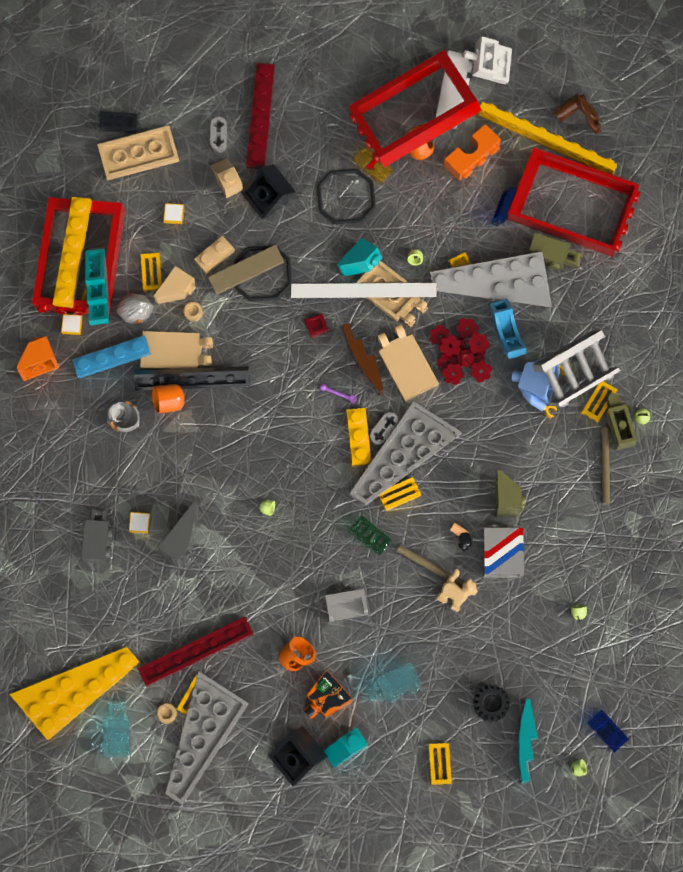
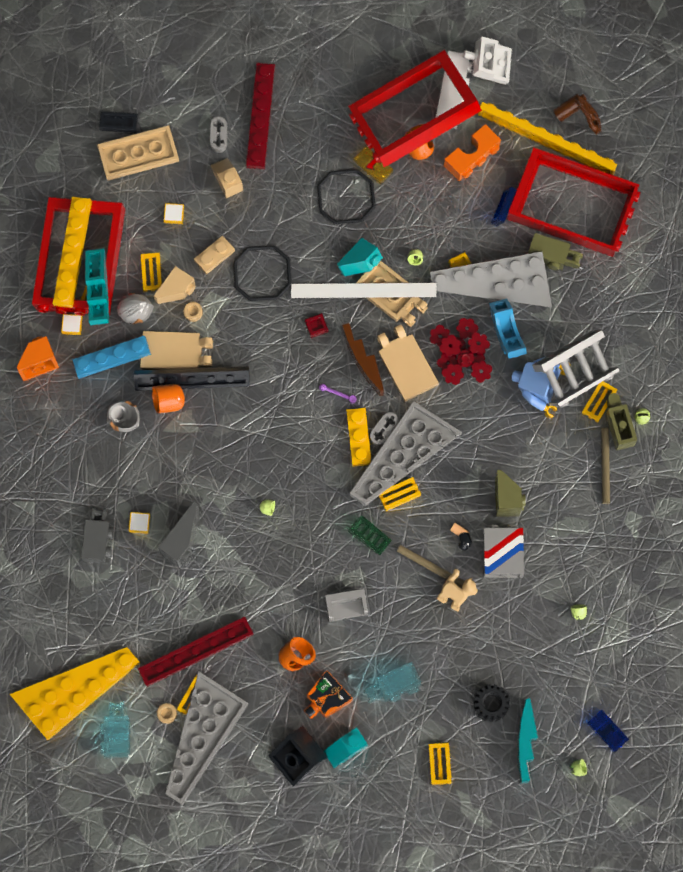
(246, 269): dark tan tile -> none
(268, 191): black slope -> none

